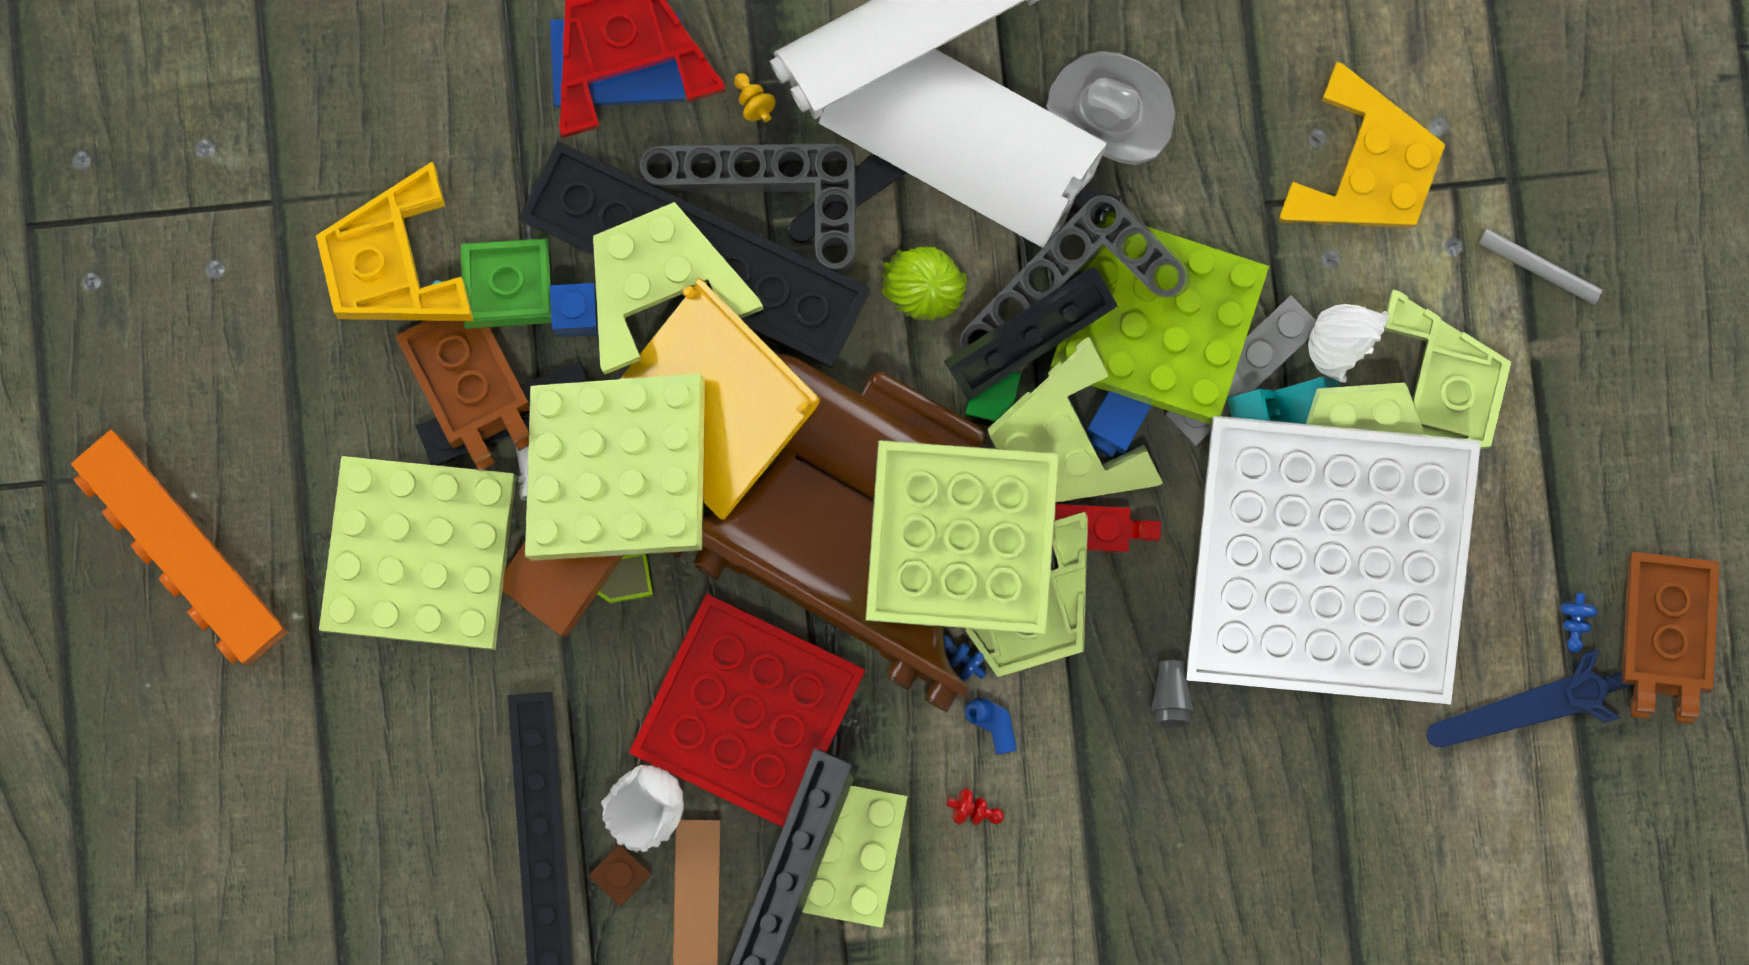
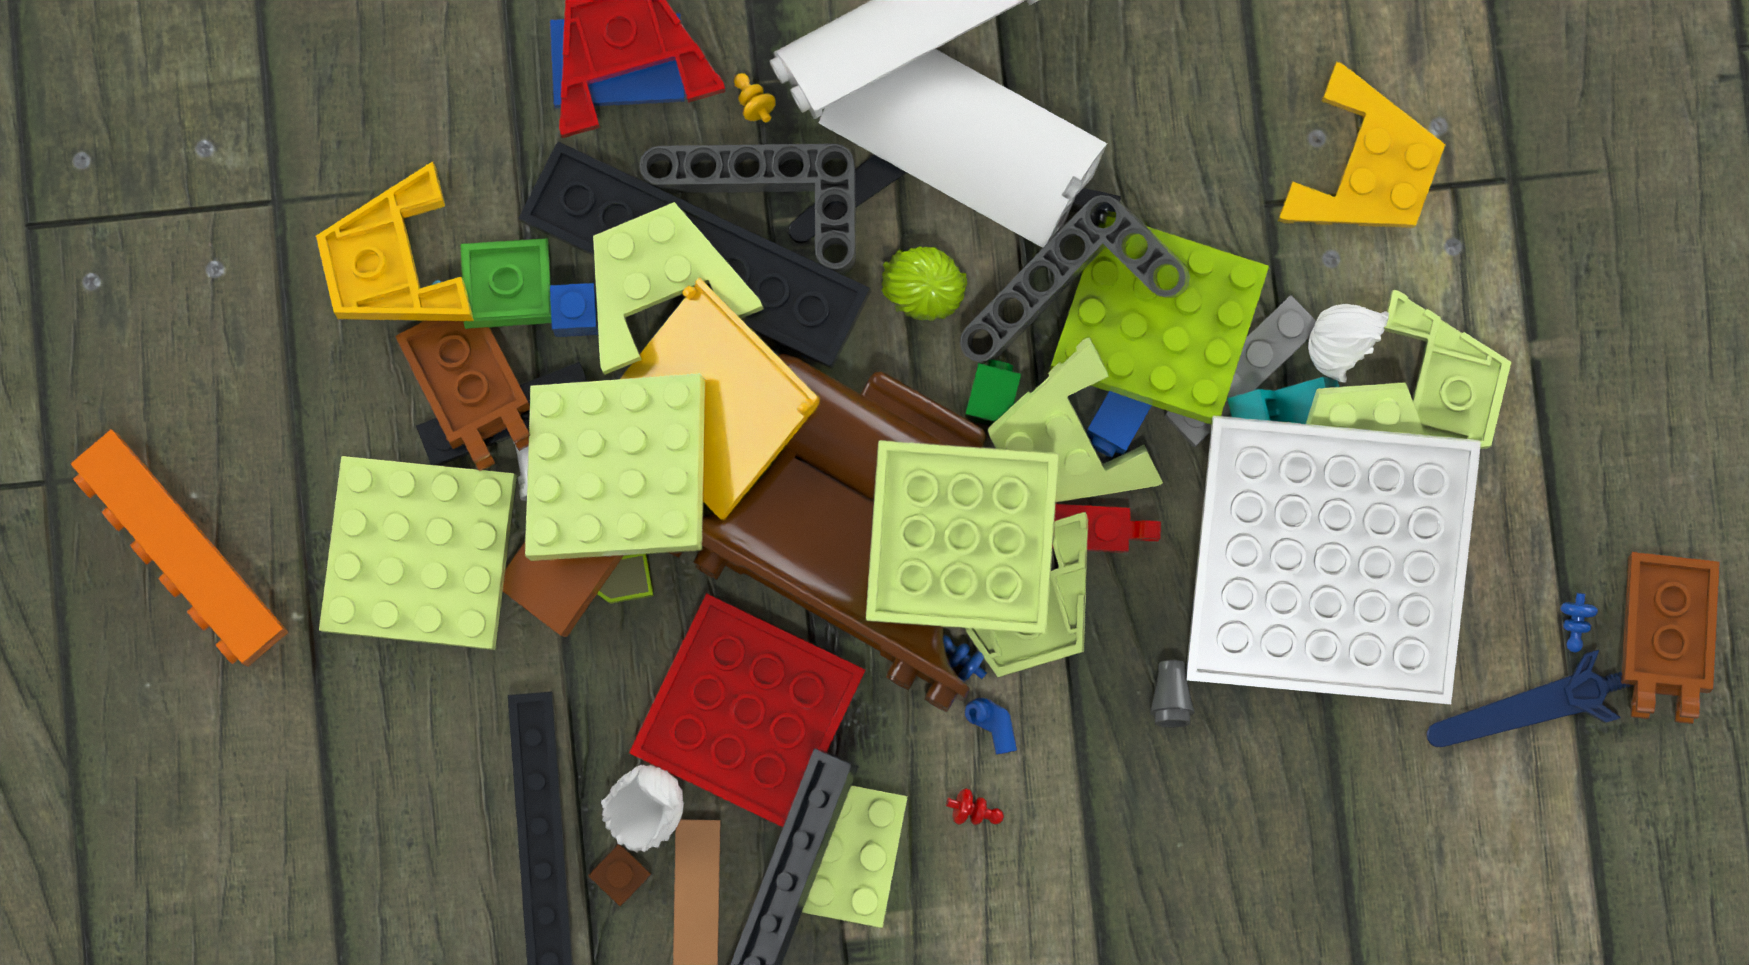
(1031, 333): black plate -> none
(1116, 103): light grey hat -> none
(1540, 266): light grey bar -> none

